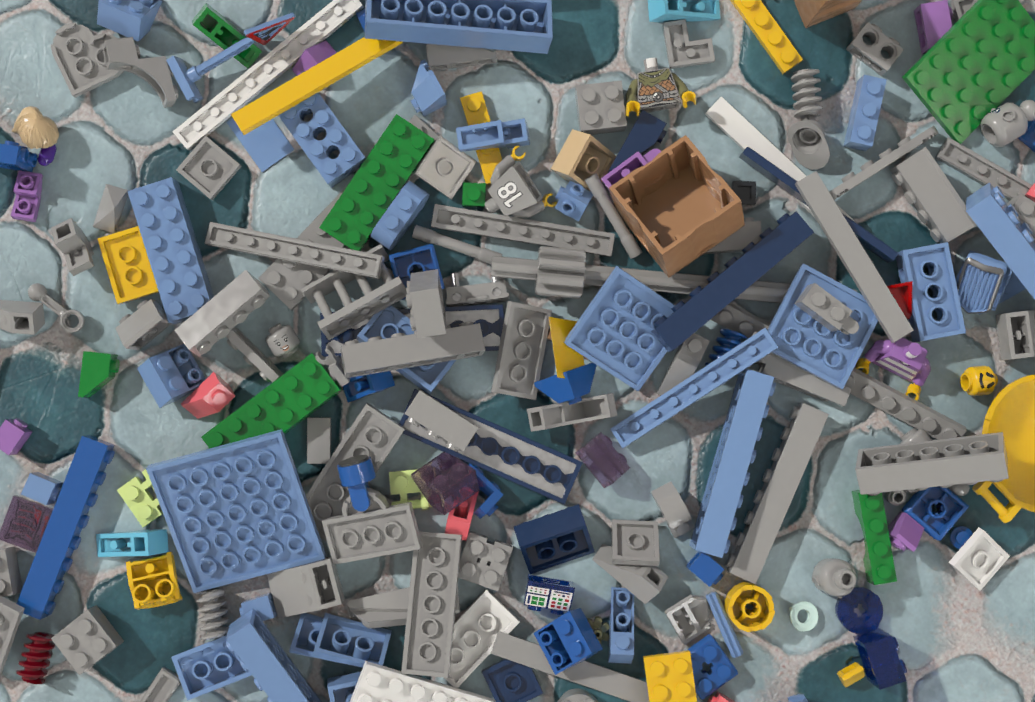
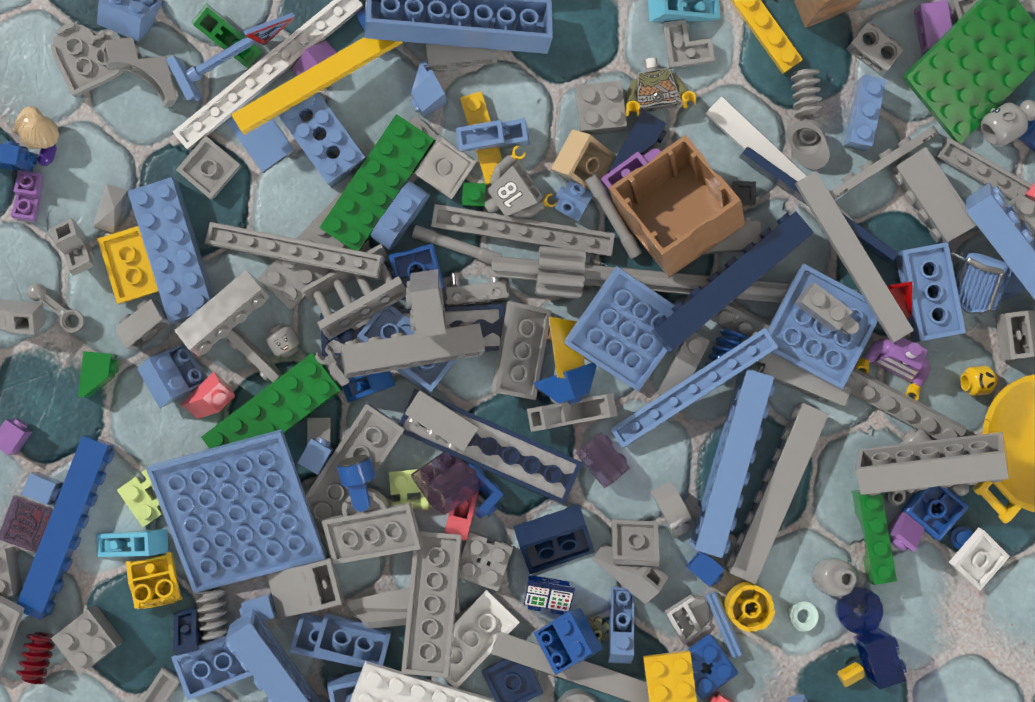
(187, 632): none -> dark blue slope
(316, 455): none -> medium blue brick

